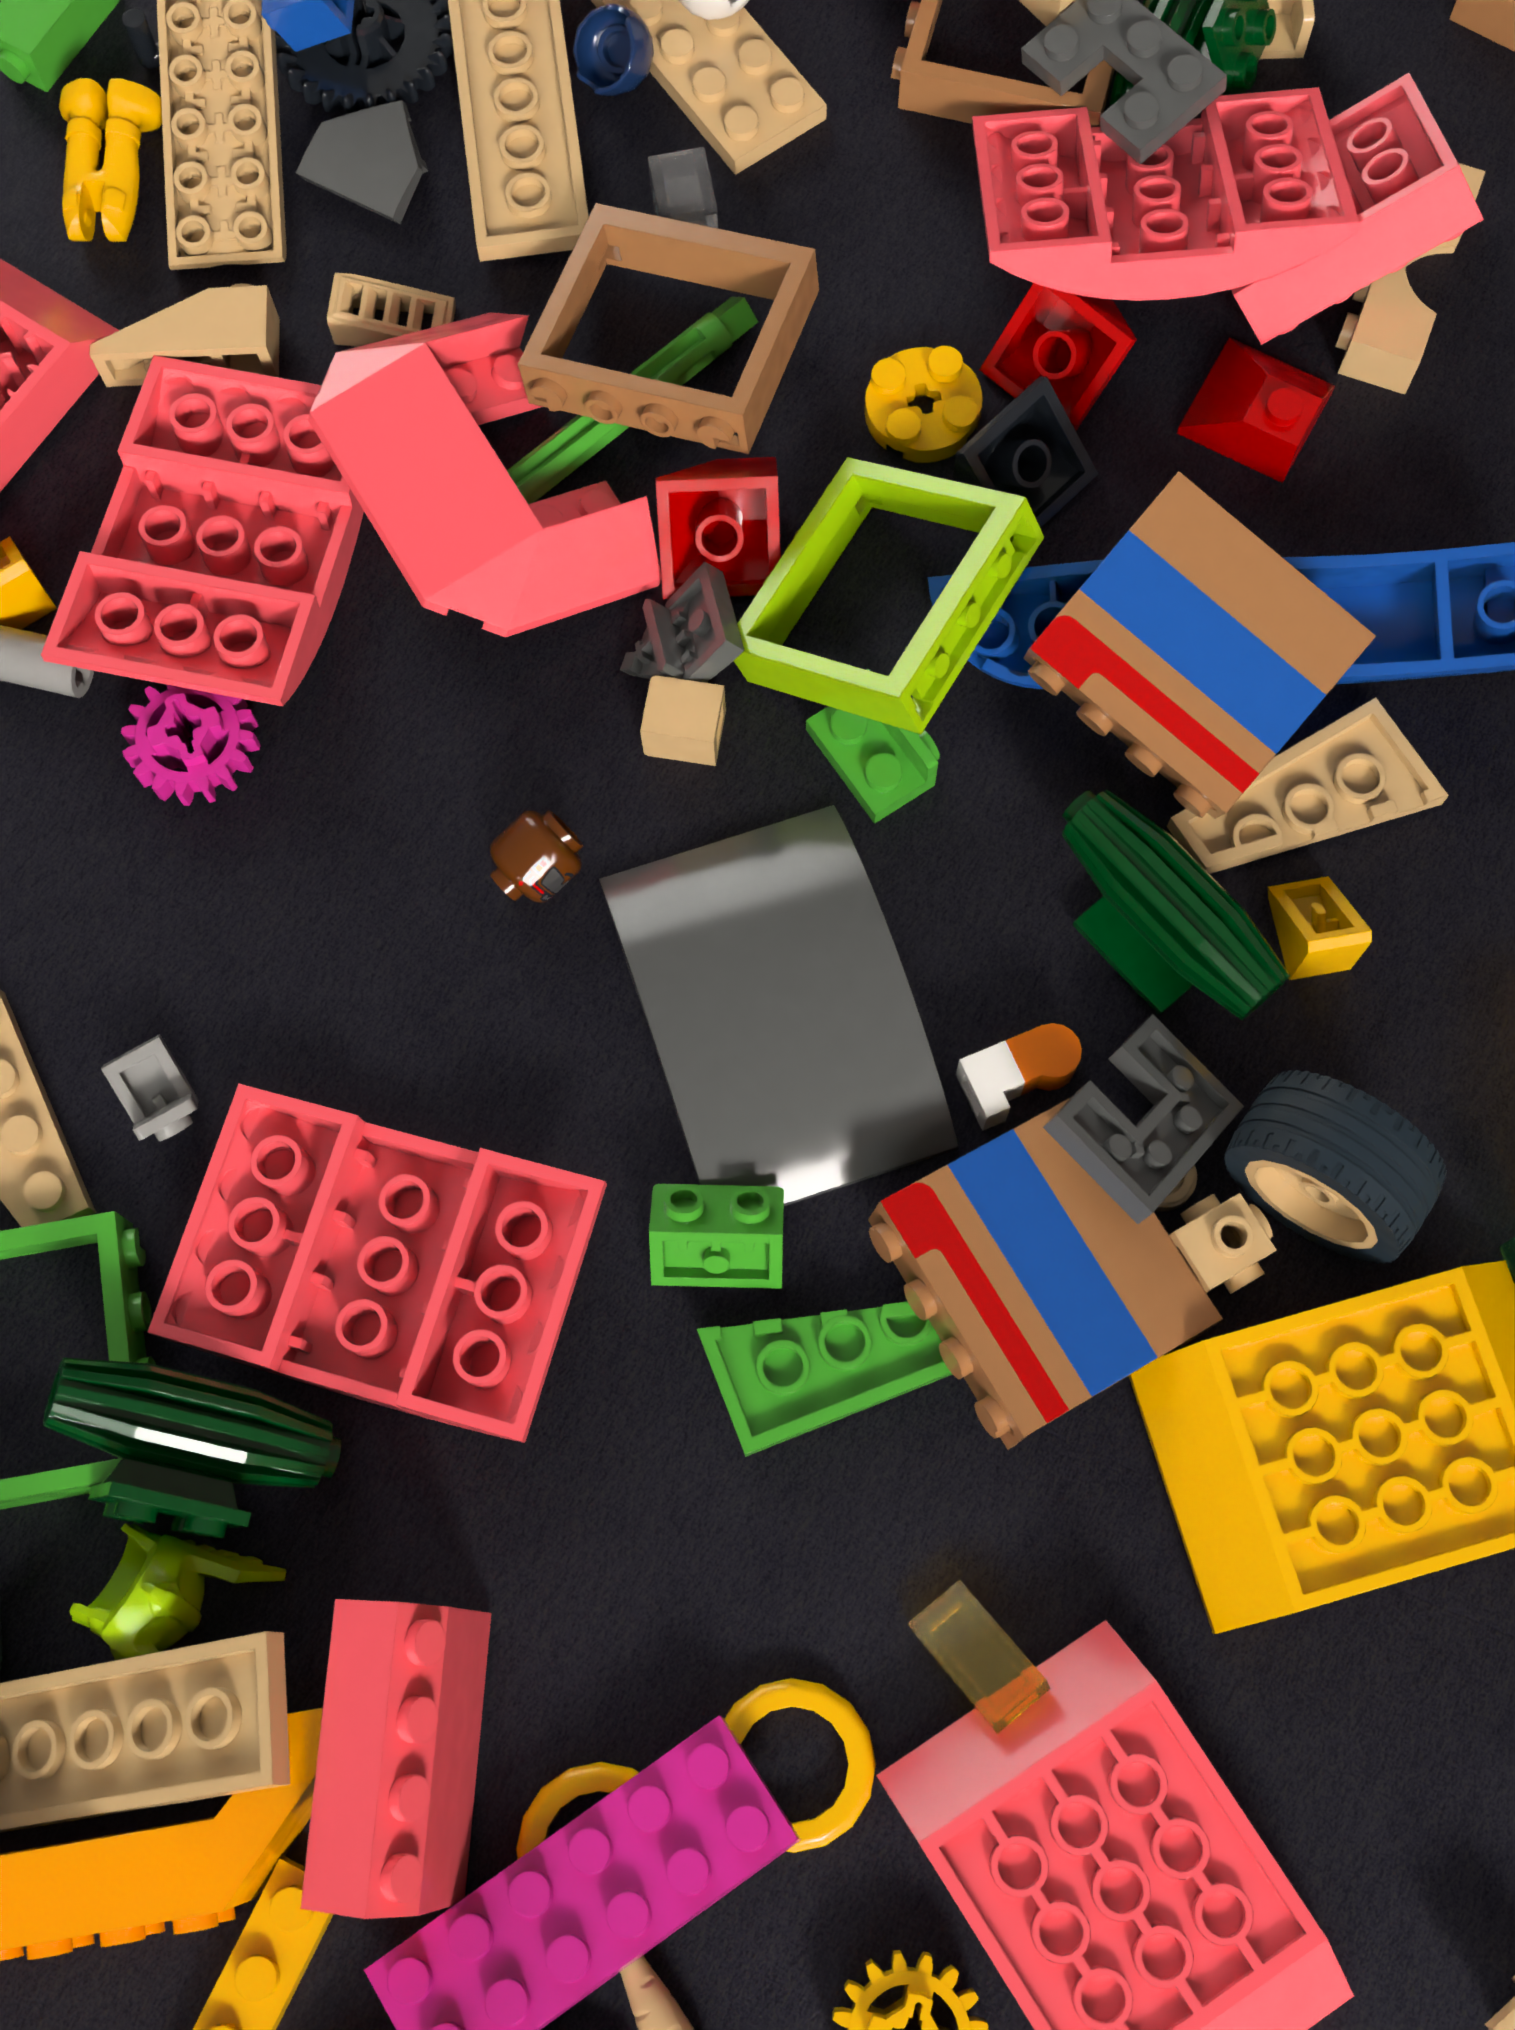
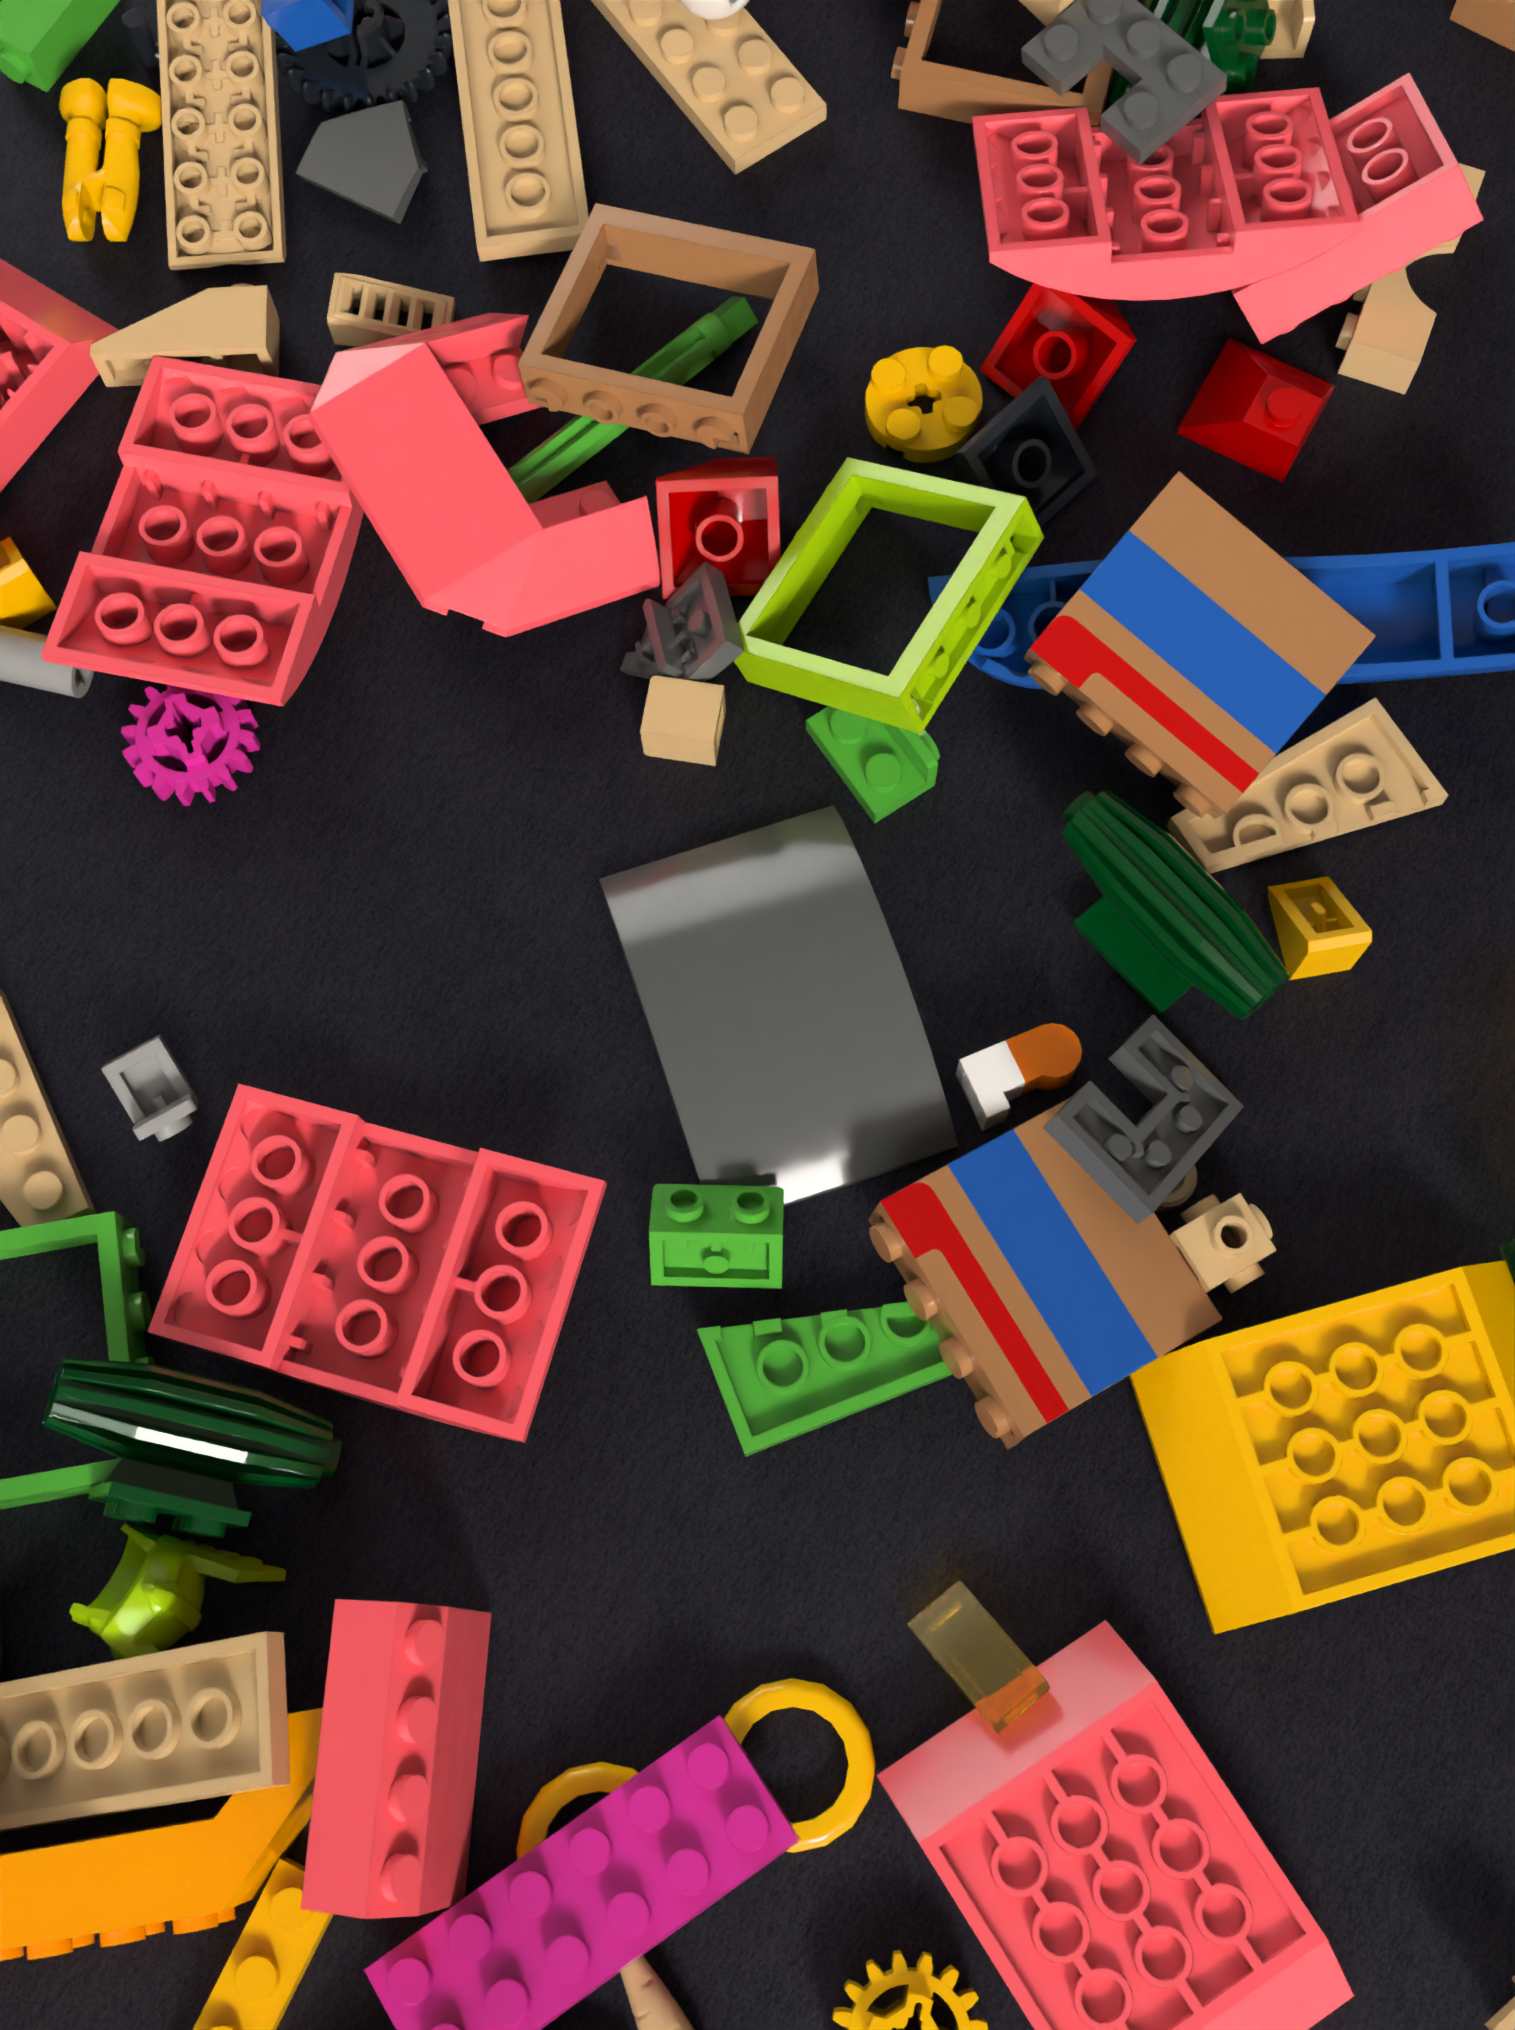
(535, 856): reddish brown head -> none
(613, 50): dark blue hair -> none
(683, 187): clear brick -> none
(1336, 1166): black wheel -> none

